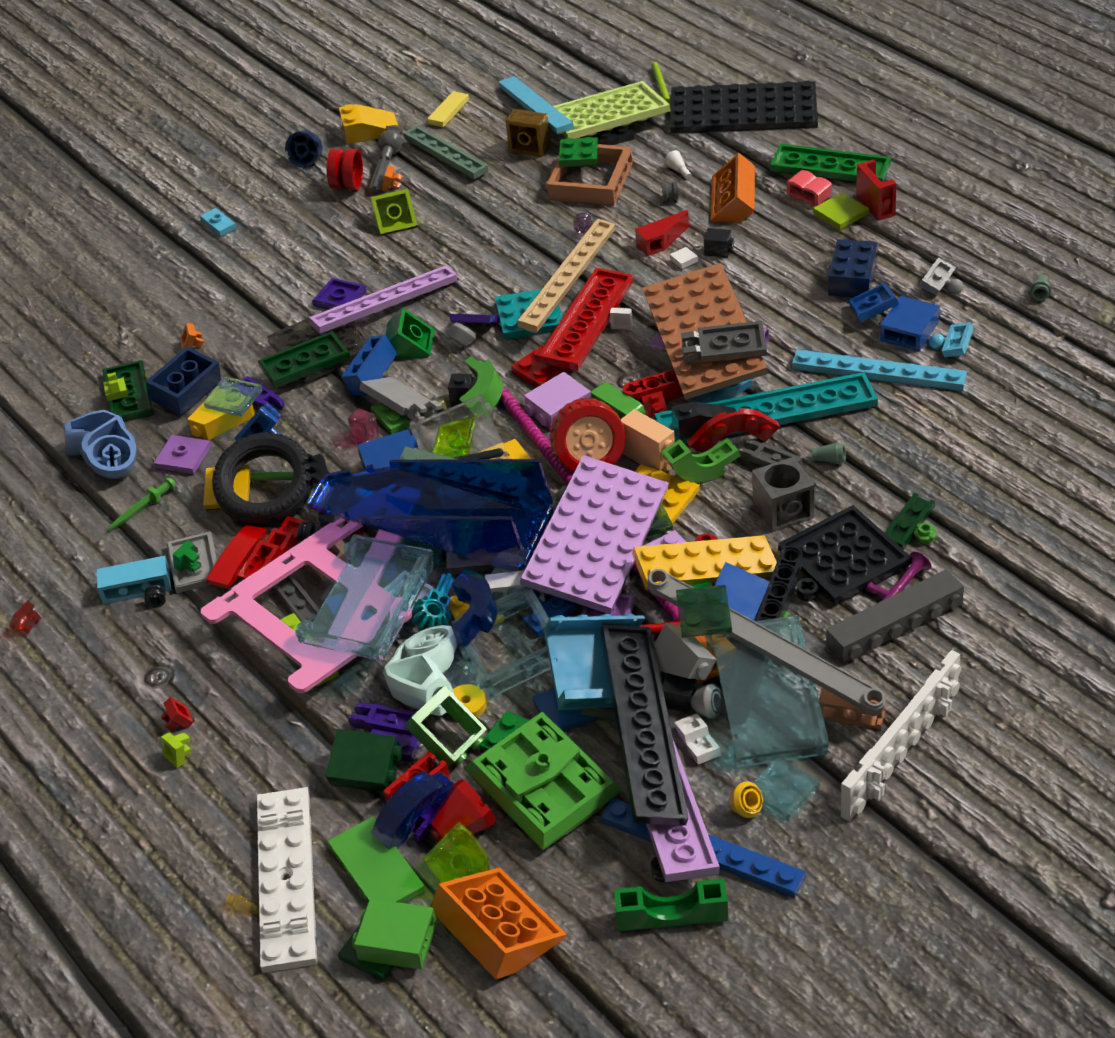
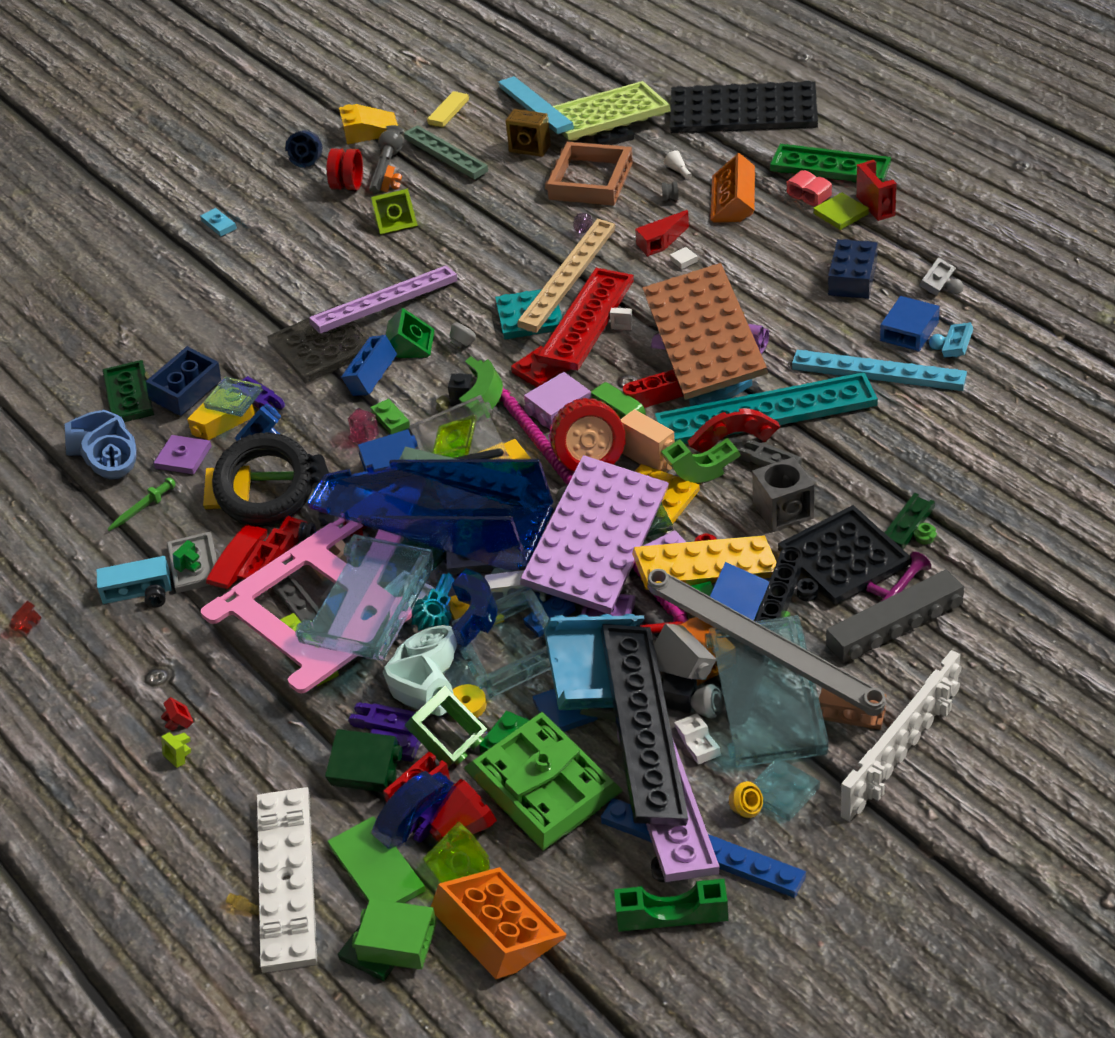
(115, 387): lime tile -> none
(190, 337): orange tile -> none
(303, 359): dark green tile -> none
(338, 293): dark purple tile -> none
(400, 398): light grey tile -> none
(474, 318): dark purple tile -> none
(578, 152): green plate -> none
(653, 403): red tile -> none
(661, 84): lime bar -> none
(692, 415): black slope -> none
(703, 611): clear green plate -> none
(718, 242): black brick -> none
(724, 342): dark grey tile -> none
(830, 453): sand green cone -> none
(873, 302): blue tile -> none
(1040, 288): sand green cone -> none

